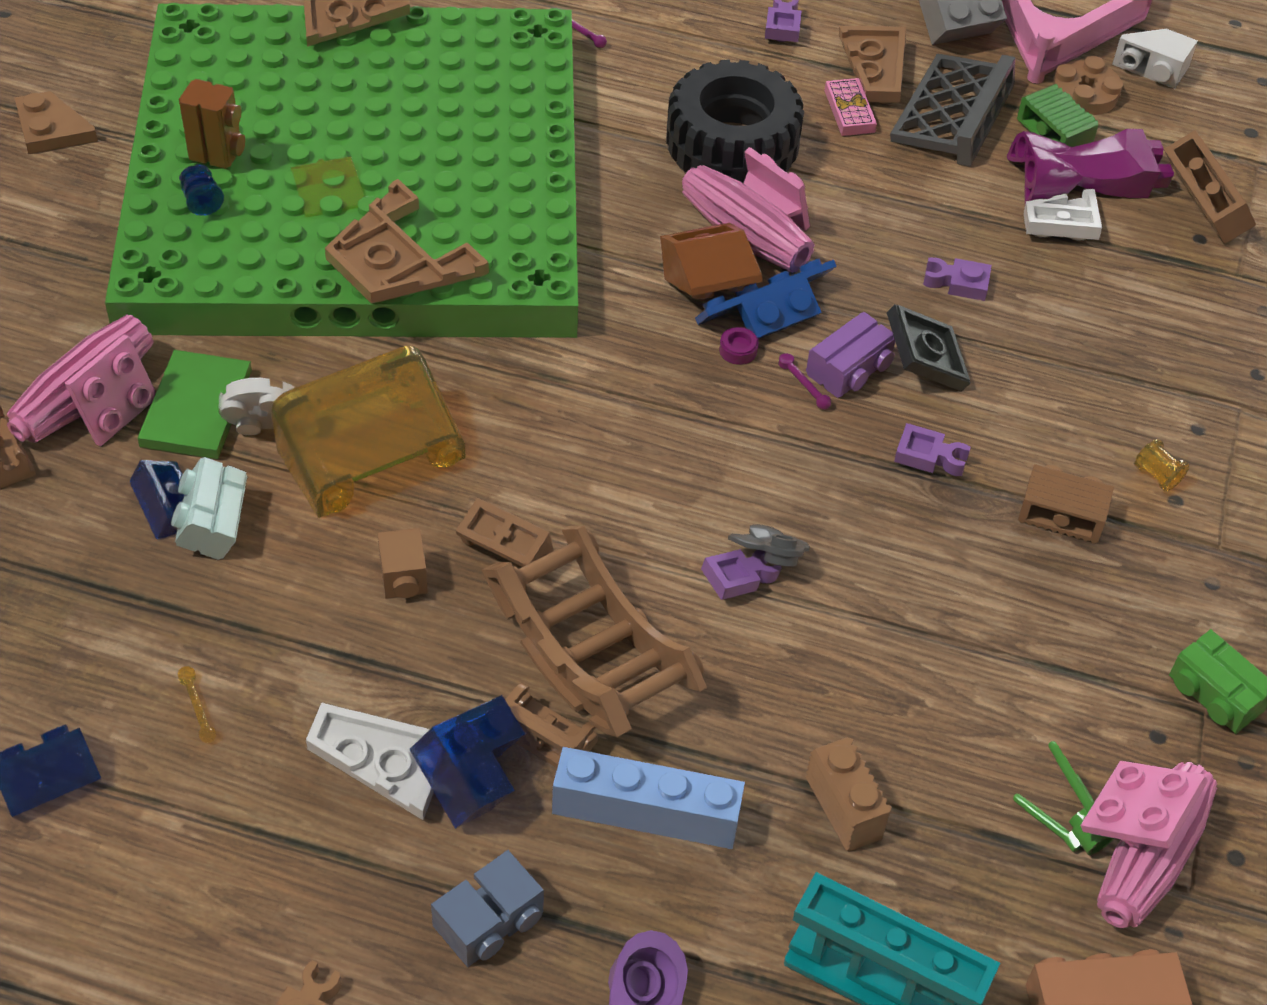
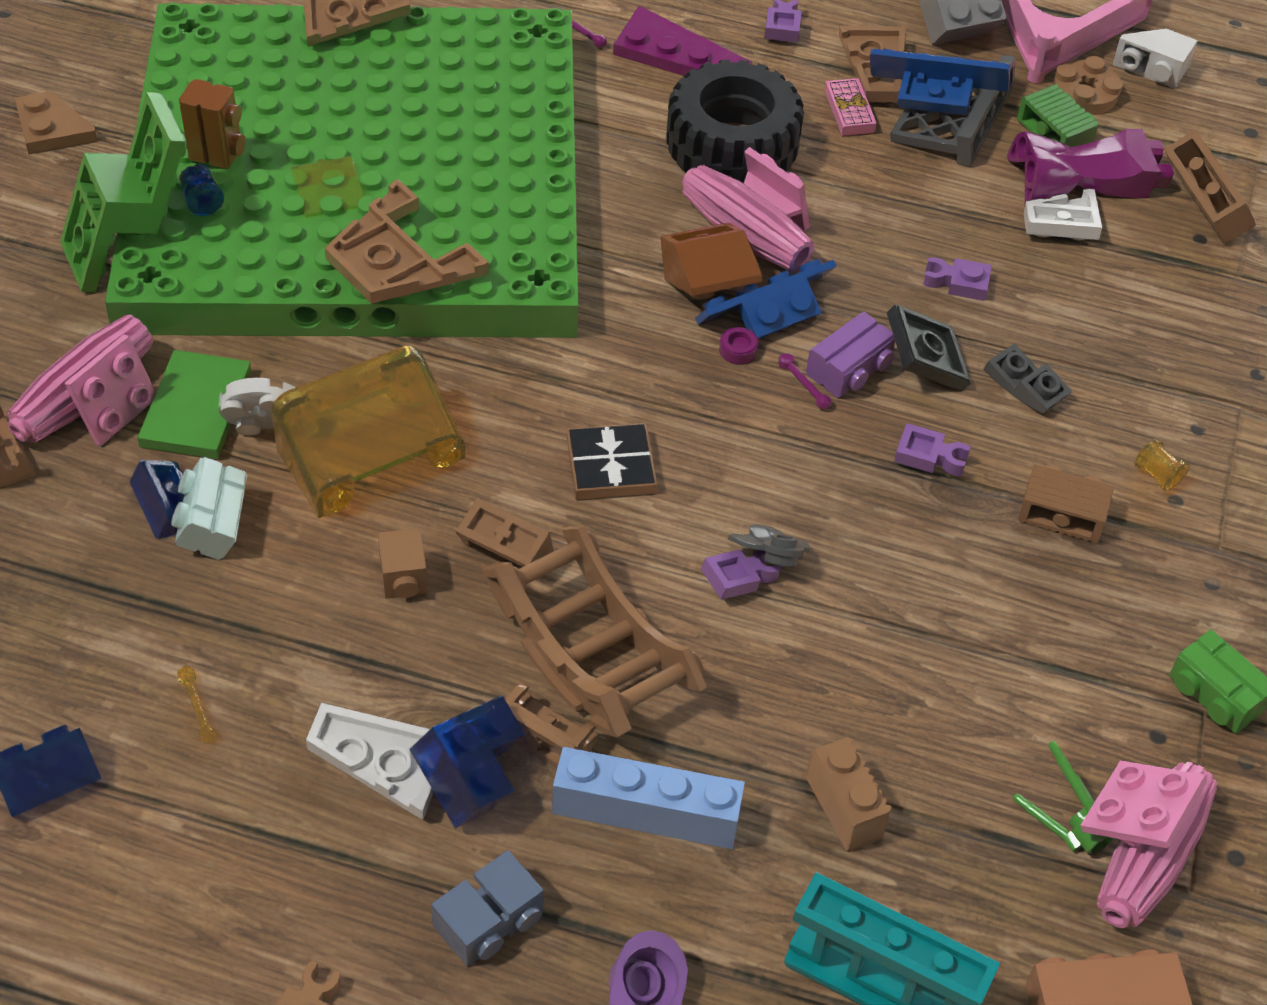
(122, 192): none -> bright green bracket
(611, 461): none -> black tile
(667, 45): none -> magenta wing
(938, 81): none -> blue bracket
(1021, 378): none -> dark grey slope

